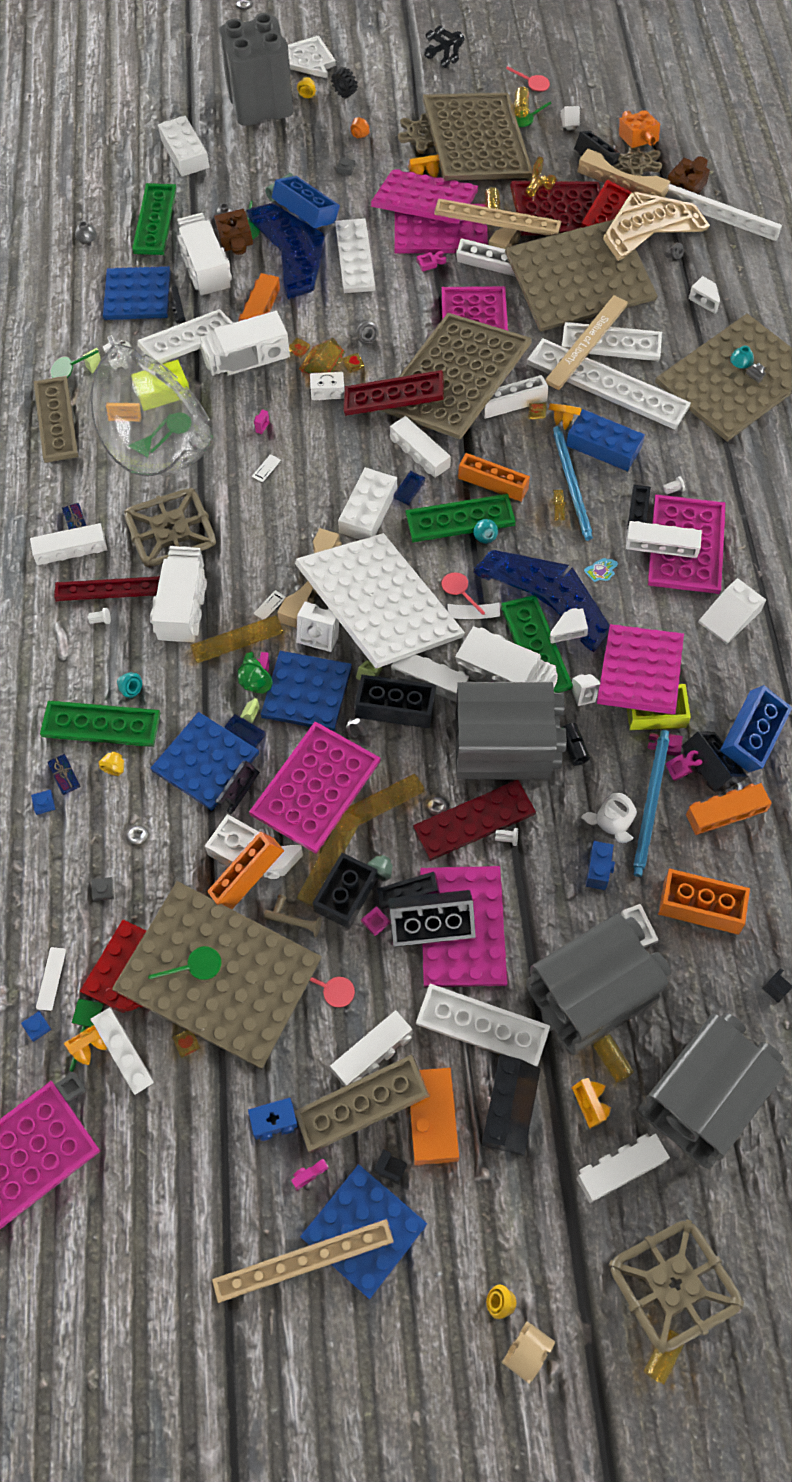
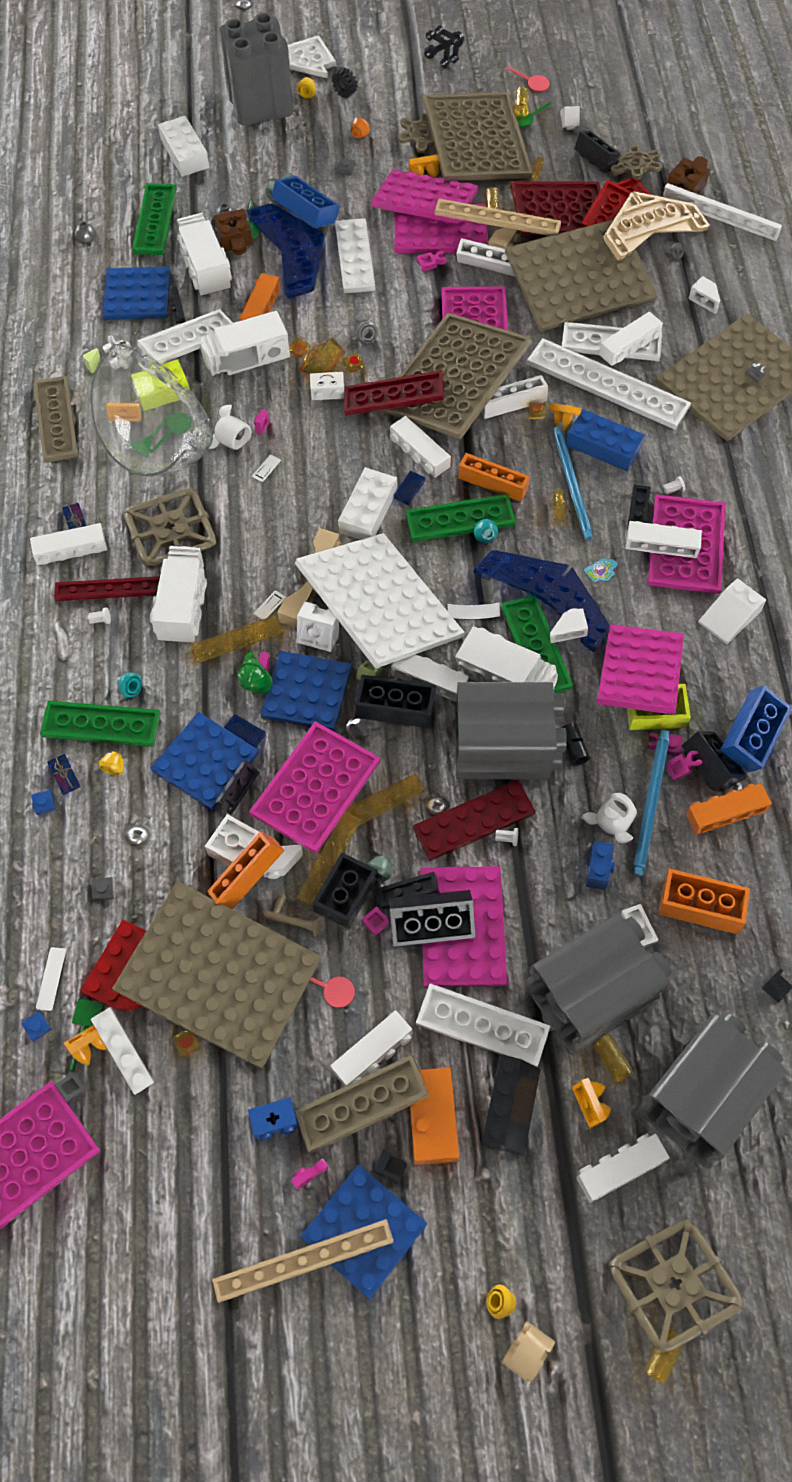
(64, 365): piece -> none
(202, 963): green piece -> none
(227, 430): none -> white piece
(250, 710): yellowish green slope -> none
(457, 584): coral piece -> none
(537, 181): clear yellow piece -> none
(585, 689): white slope -> none
(586, 342): tan tile -> none
(595, 166): tan arch -> none
(630, 338): none -> white brick
(639, 128): orange brick -> none
(742, 357): teal brick -> none

